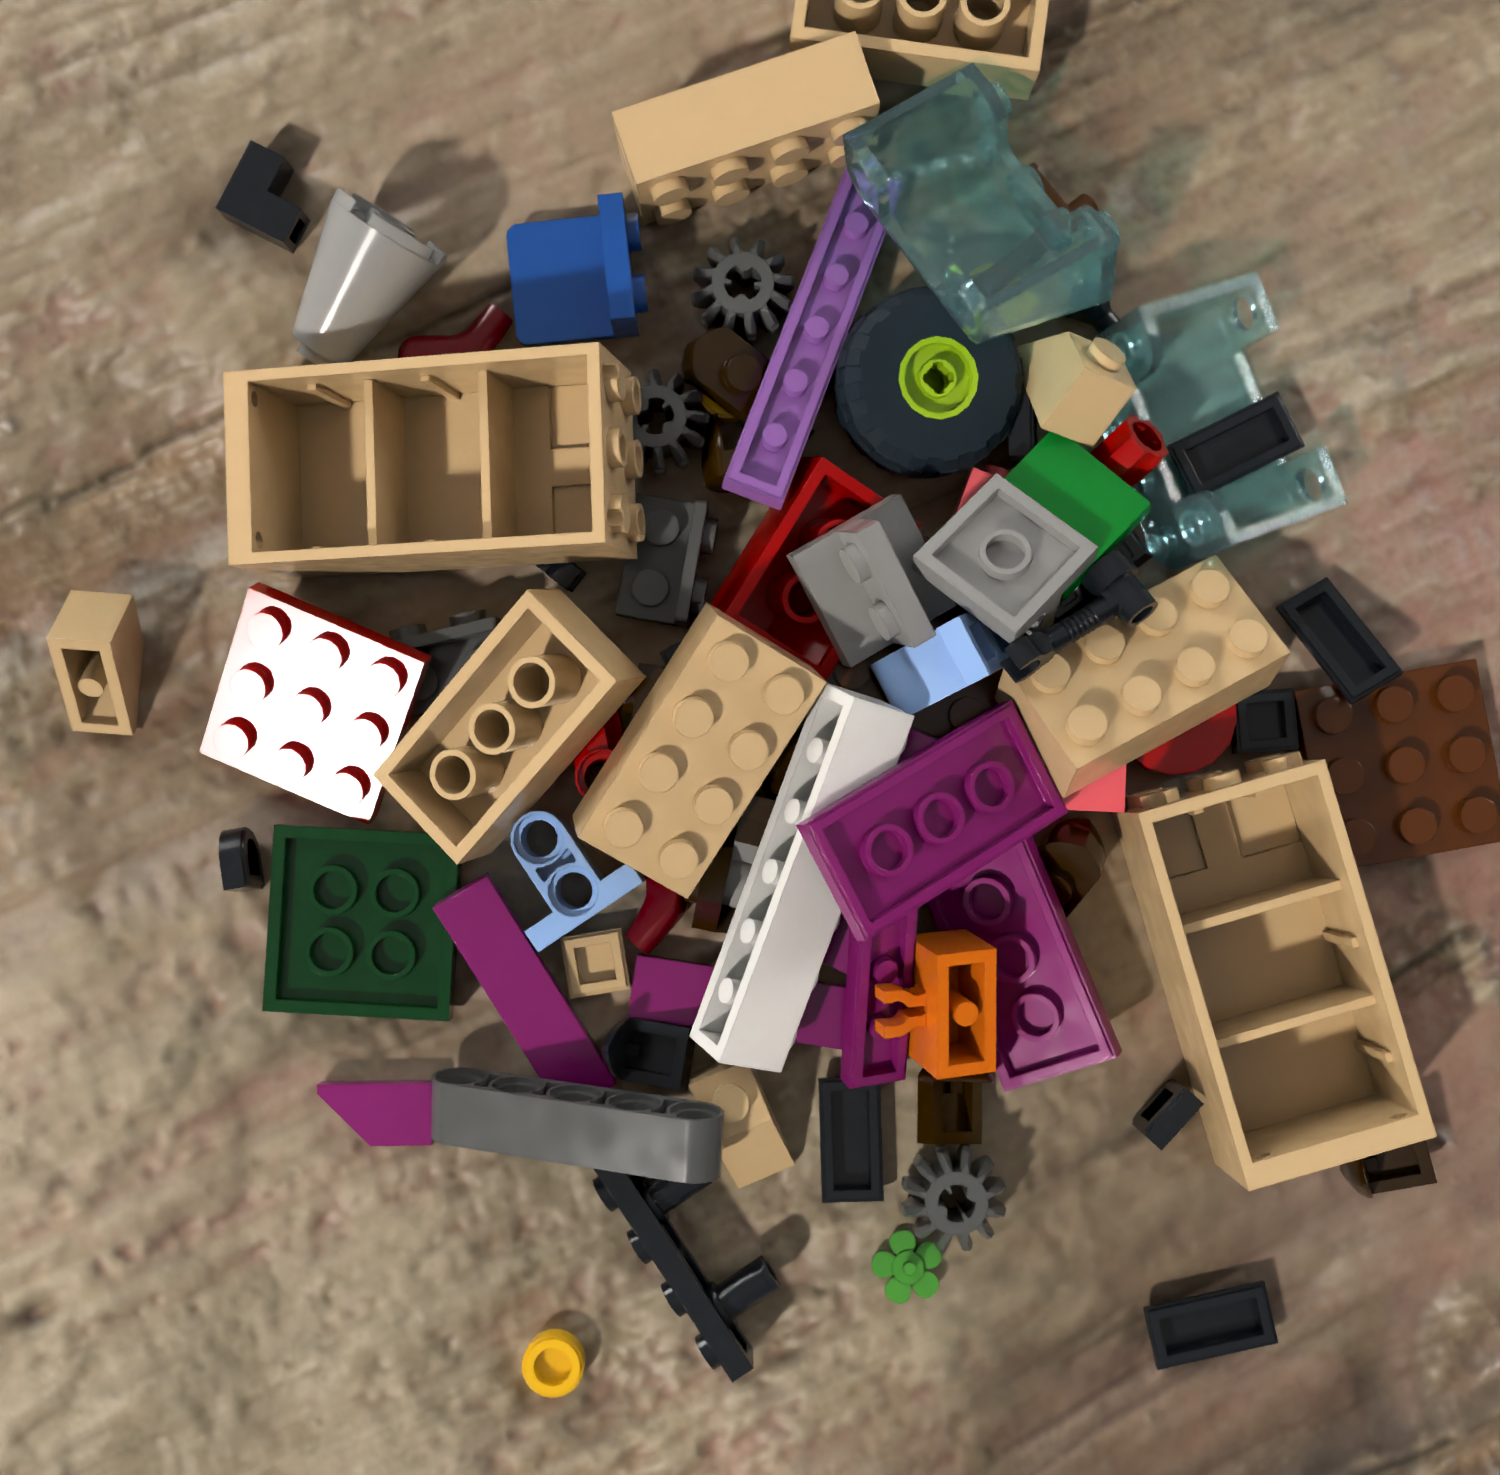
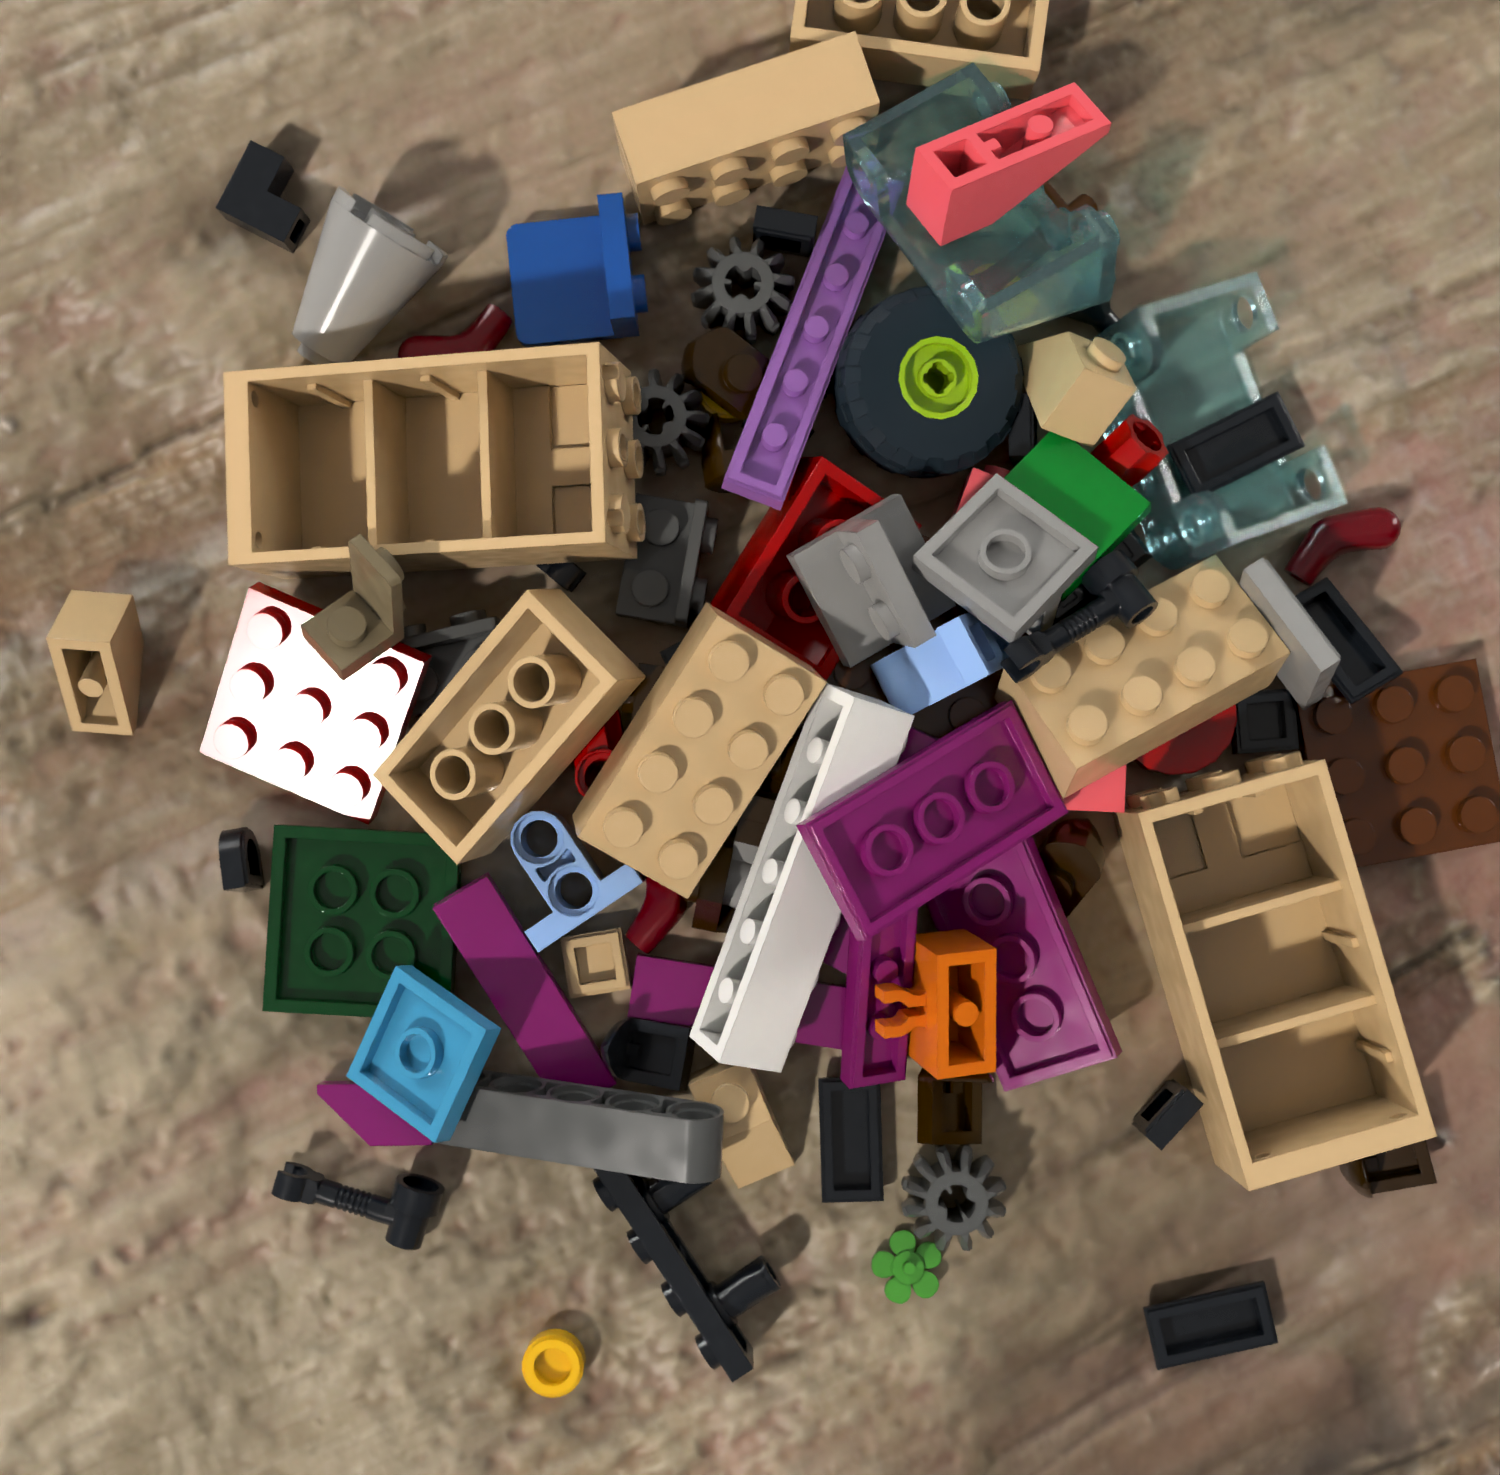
(364, 619): none -> dark tan bracket
(406, 1212): none -> black brick
(423, 1053): none -> dark azure tile
(785, 230): none -> black tile
(999, 161): none -> coral slope
(1312, 655): none -> light grey tile
(1341, 534): none -> dark red arm

